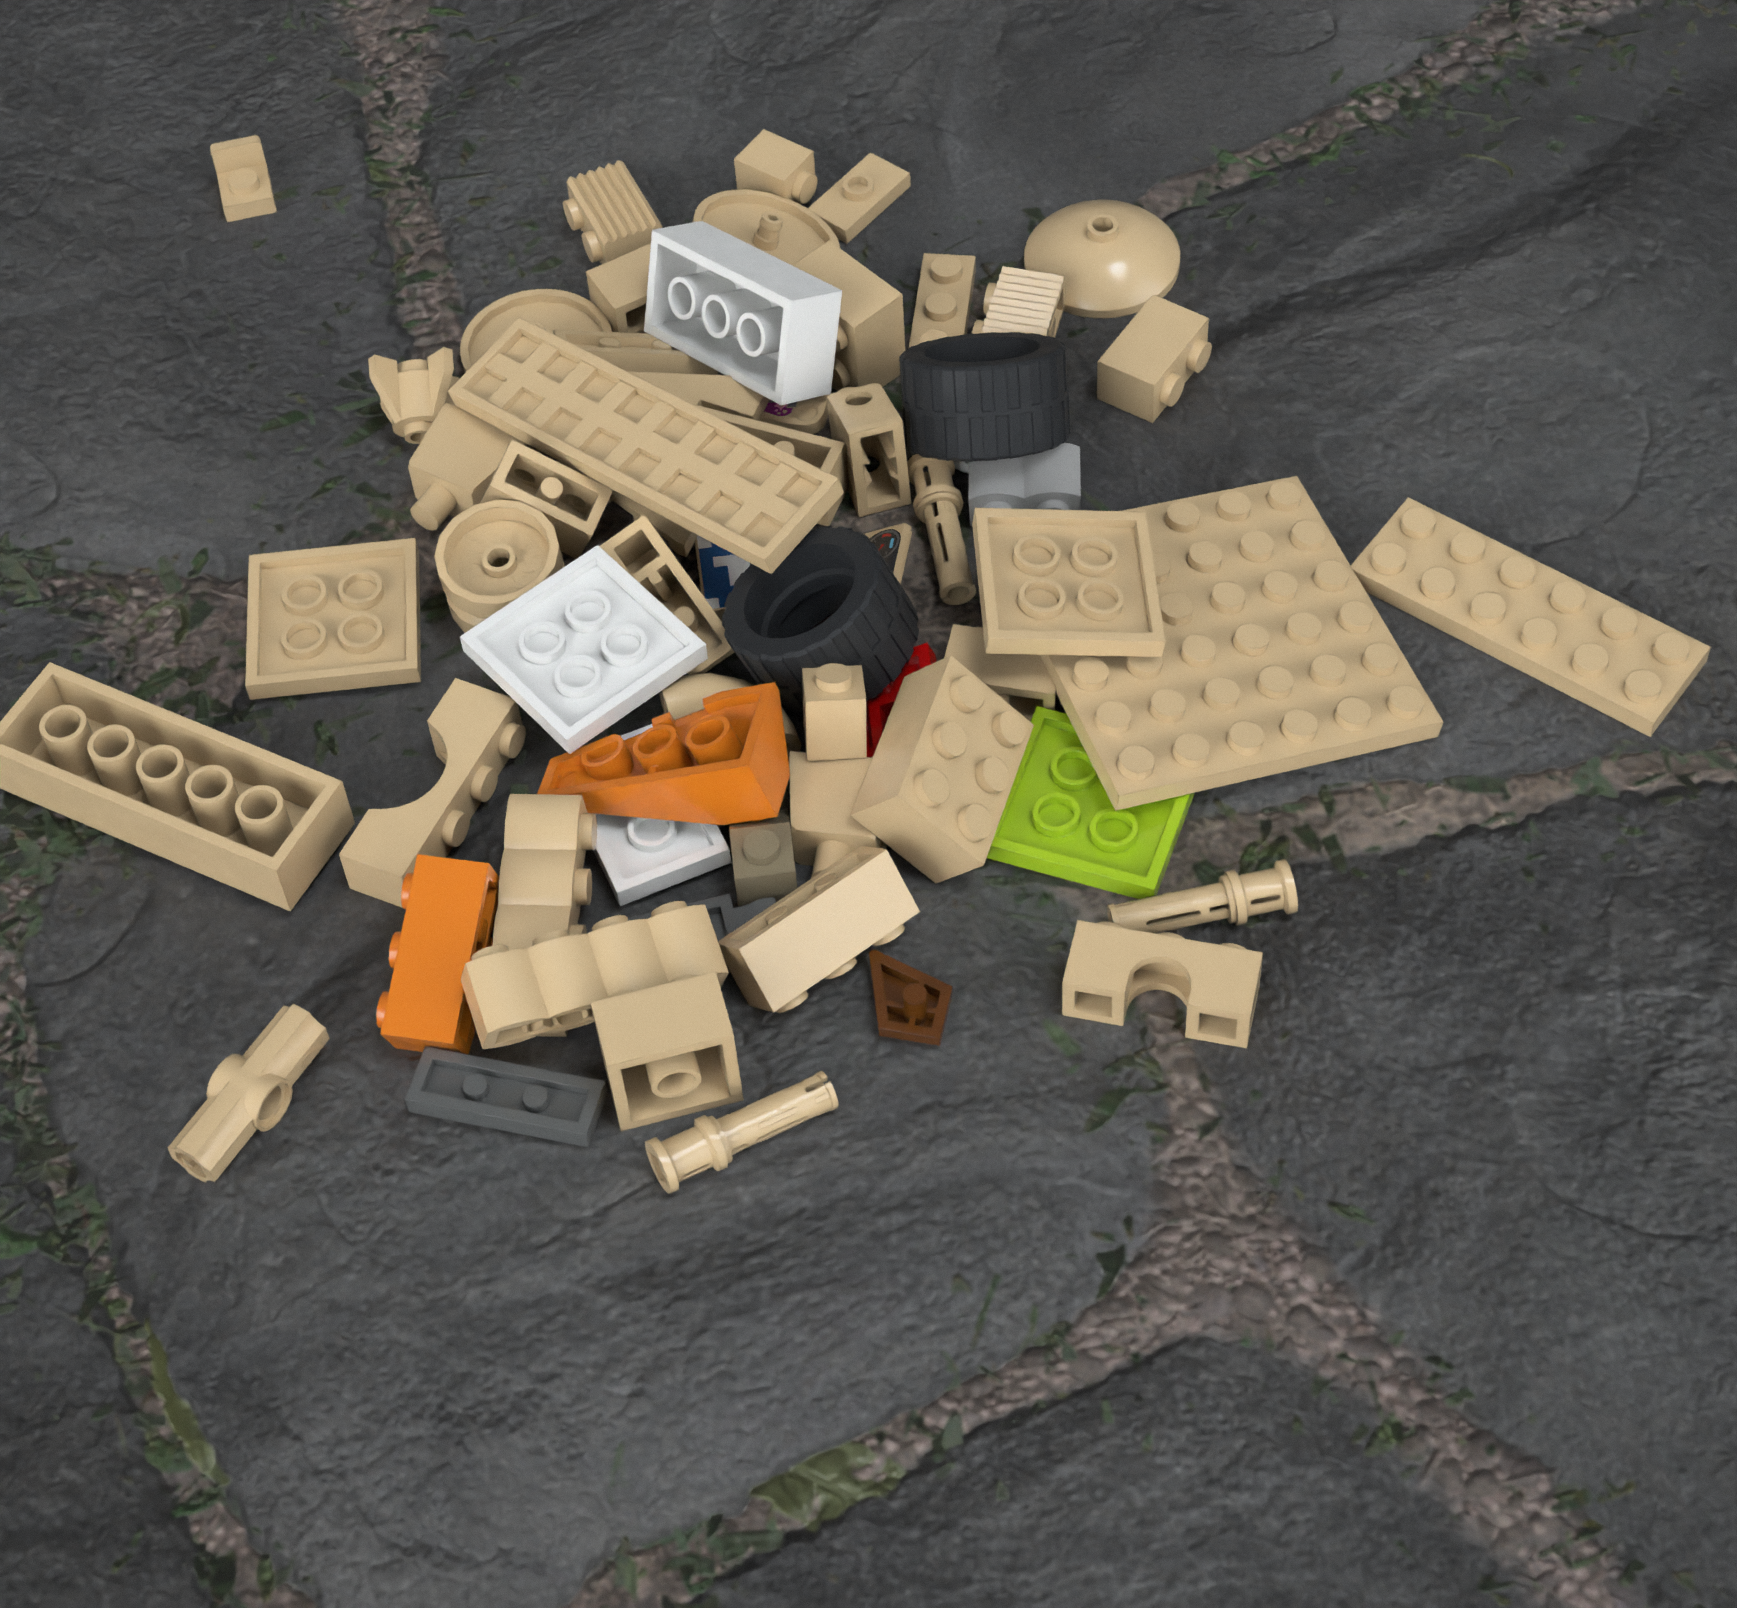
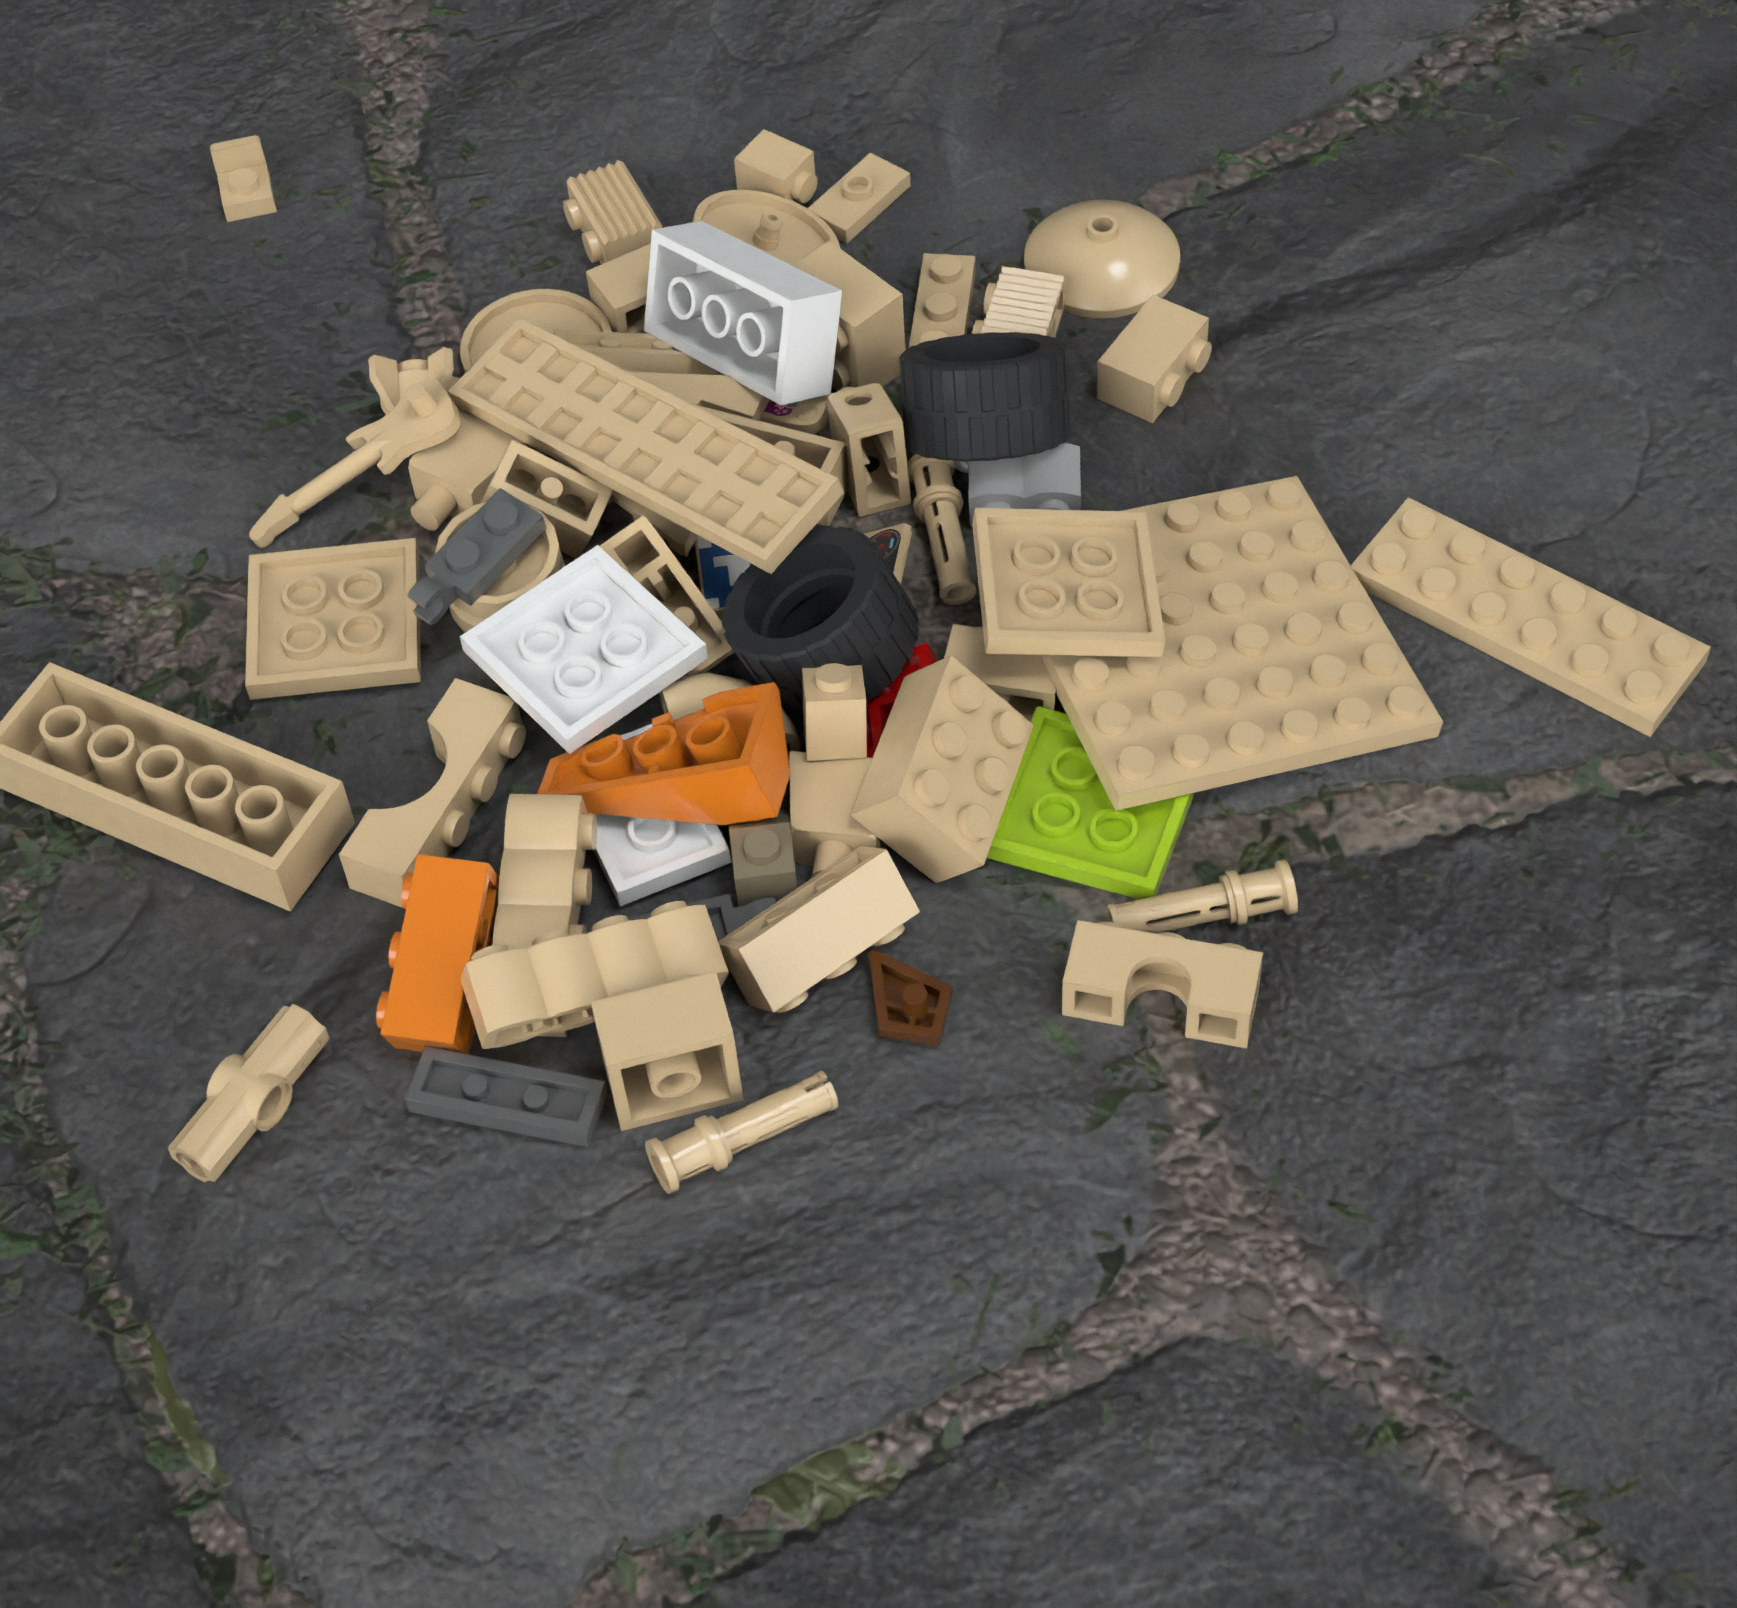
(416, 423): none -> tan piece
(476, 555): none -> dark grey plate

